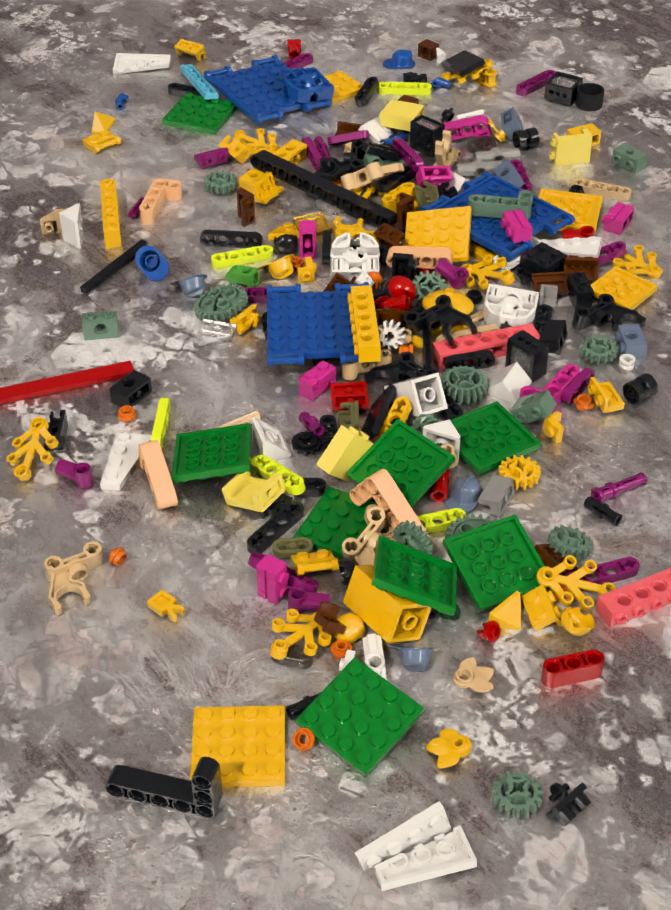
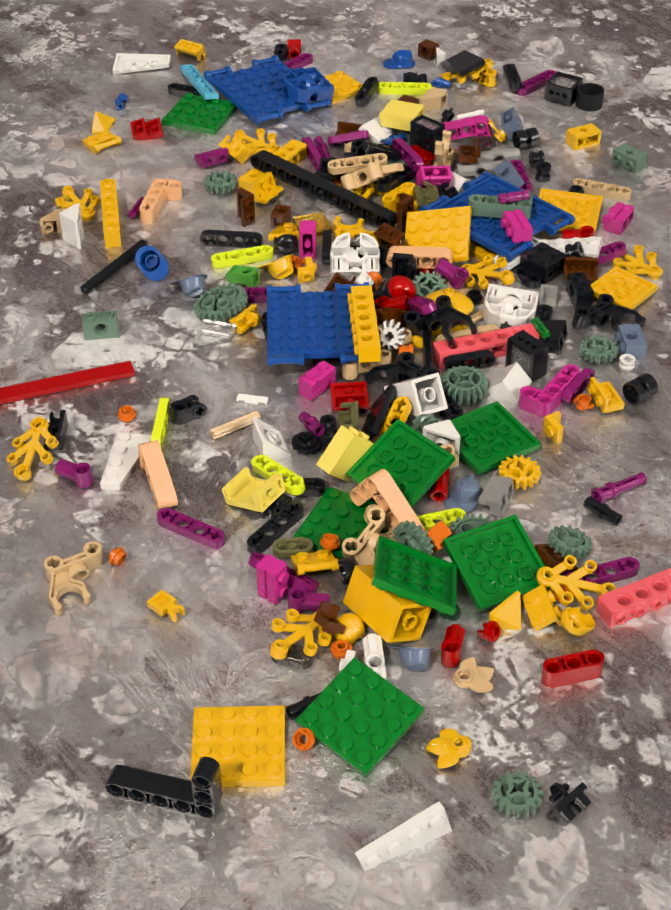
(87, 212): none -> yellow plant
(130, 389): black brick -> none
(147, 130): none -> red slope
(185, 410): none -> black piece
(211, 537): none -> magenta beam
(212, 453): green plate -> none
(252, 399): none -> white piece
(280, 215): none -> reddish brown brick
(281, 51): none -> black beam
(330, 541): none -> orange plate
(339, 166): none -> tan beam
(422, 305): none -> magenta beam
(428, 157): none -> red plate
(433, 99): none -> tan slope
(438, 533): none -> orange brick
(438, 858): white wing -> none
(452, 646): none -> red piece
(469, 153): none -> reddish brown bracket
(512, 76): none -> black beam
(513, 196): none -> magenta axle
(533, 407): sand green brick -> none
(536, 157): none -> black wheel
(540, 327): none -> green axle
(542, 174): none -> black wheel
(550, 278): reddish brown plate -> none
(571, 148): light yellow panel -> none
(574, 250): none -> black wheel

